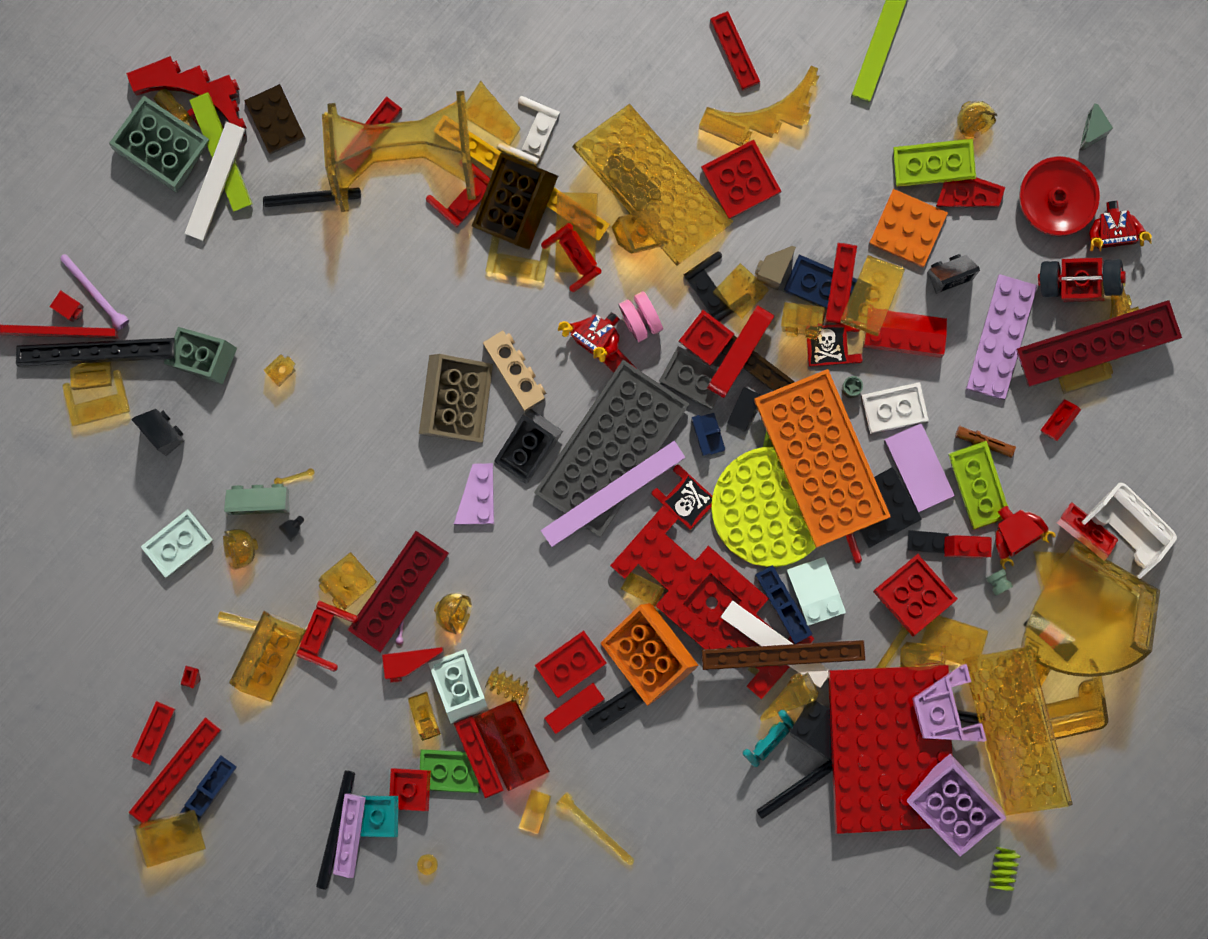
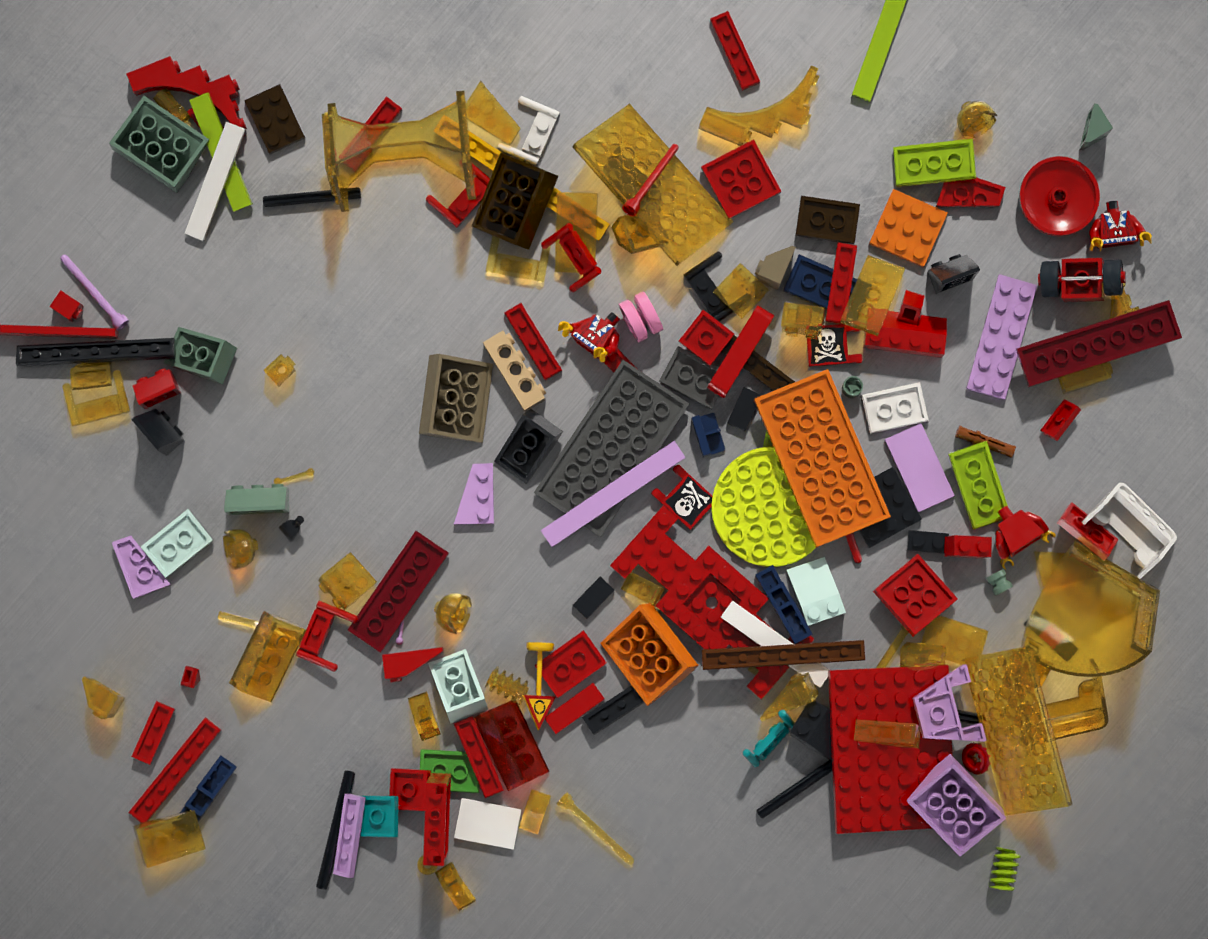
(101, 698): none -> clear yellow slope
(137, 568): none -> lavender wing
(156, 388): none -> red slope
(437, 819): none -> red window
(455, 886): none -> clear yellow slope
(487, 823): none -> white tile
(533, 341): none -> red tile
(538, 704): none -> yellow piece
(593, 597): none -> black tile
(632, 206): none -> red piece
(827, 219): none -> dark brown plate
(888, 733): none -> clear yellow slope
(911, 307): none -> red brick
(970, 761): none -> red gear

